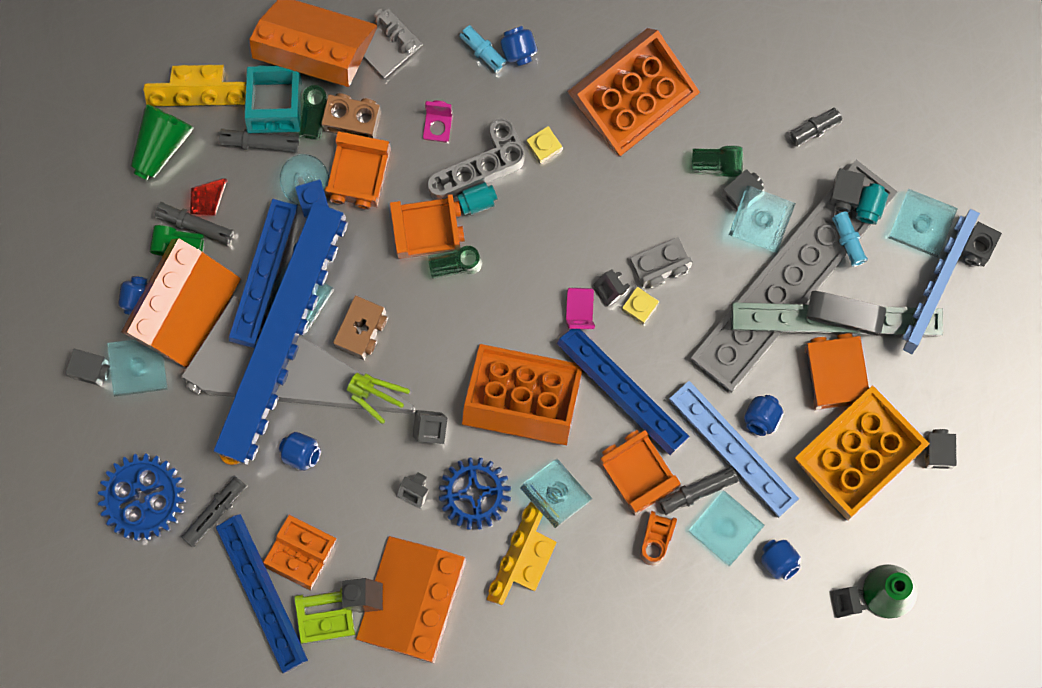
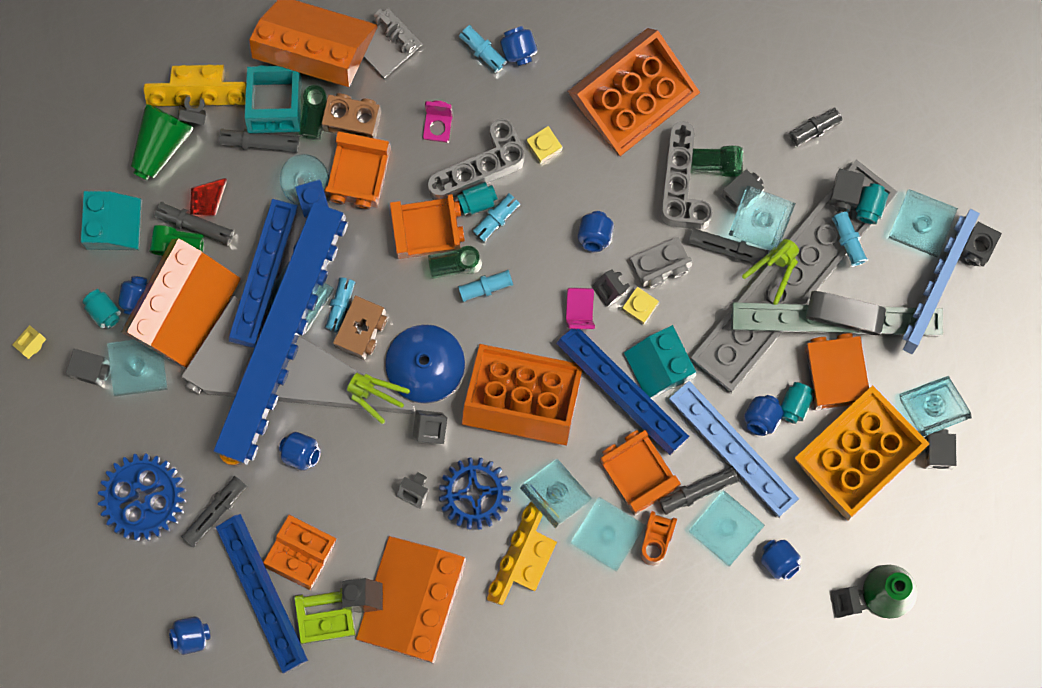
(29, 342): none -> light yellow plate
(101, 309): none -> teal brick
(110, 221): none -> teal slope
(189, 635): none -> blue head
(190, 113): none -> dark grey tile
(340, 304): none -> medium azure pin
(430, 381): none -> blue dish
(485, 285): none -> medium azure pin
(496, 217): none -> medium azure pin
(595, 231): none -> blue head
(607, 534): none -> clear light blue plate
(660, 362): none -> teal slope
(682, 175): none -> light grey beam
(727, 246): none -> dark grey pin
(781, 255): none -> lime plant
(796, 402): none -> teal brick
(935, 406): none -> clear light blue plate

